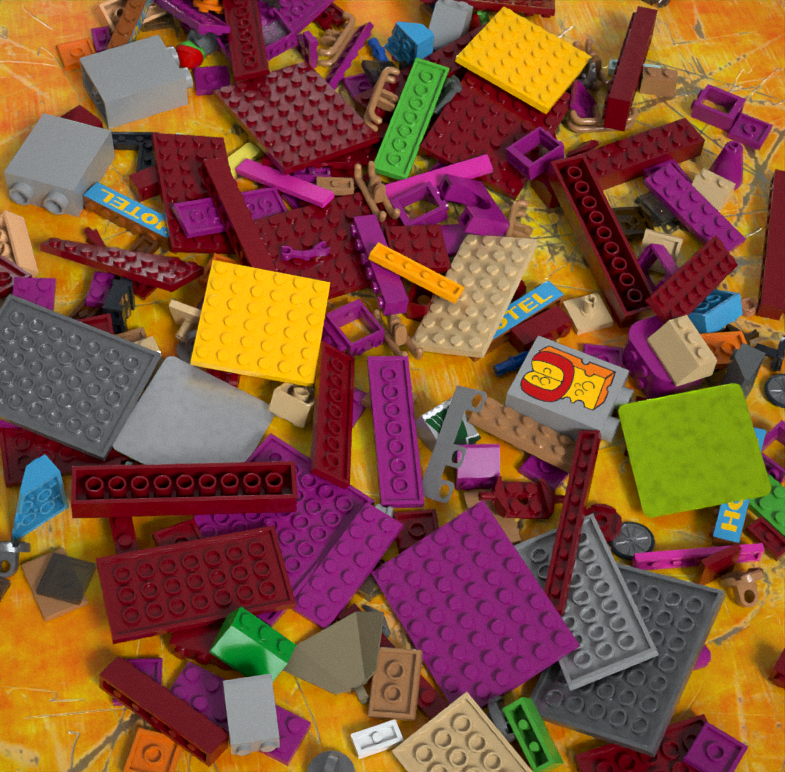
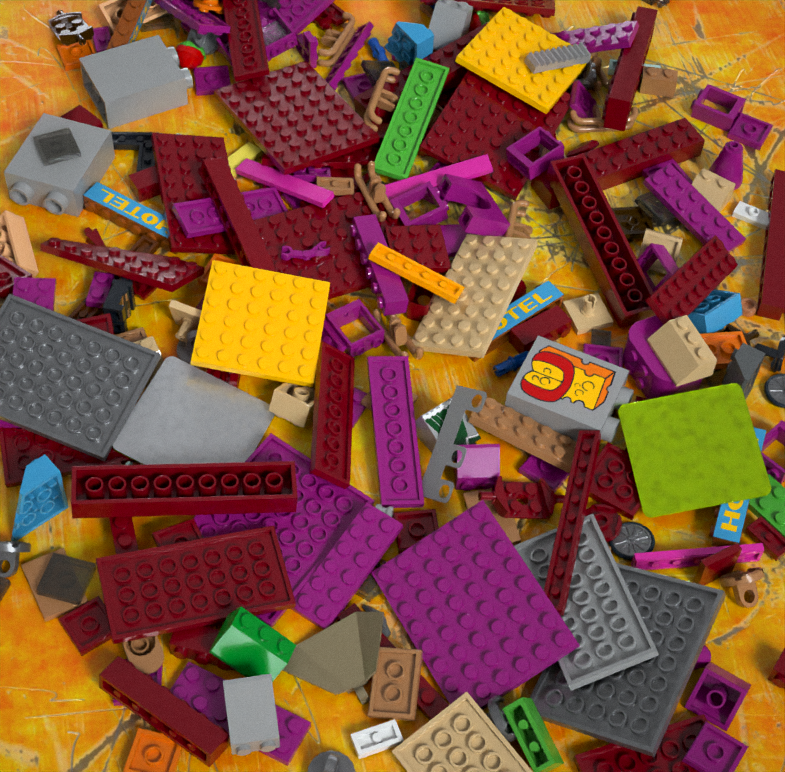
(57, 146): none -> clear smoke tile
(70, 28): none -> dark brown plate
(87, 626): none -> dark red tile
(144, 654): none -> medium nougat cap
(450, 89): dark grey plate -> none
(557, 58): none -> light grey gear
(600, 337): none -> clear smoke tile
(602, 37): none -> magenta plate
(615, 482): none -> dark red plate
(717, 696): none -> magenta slope
(751, 215): none -> white plate

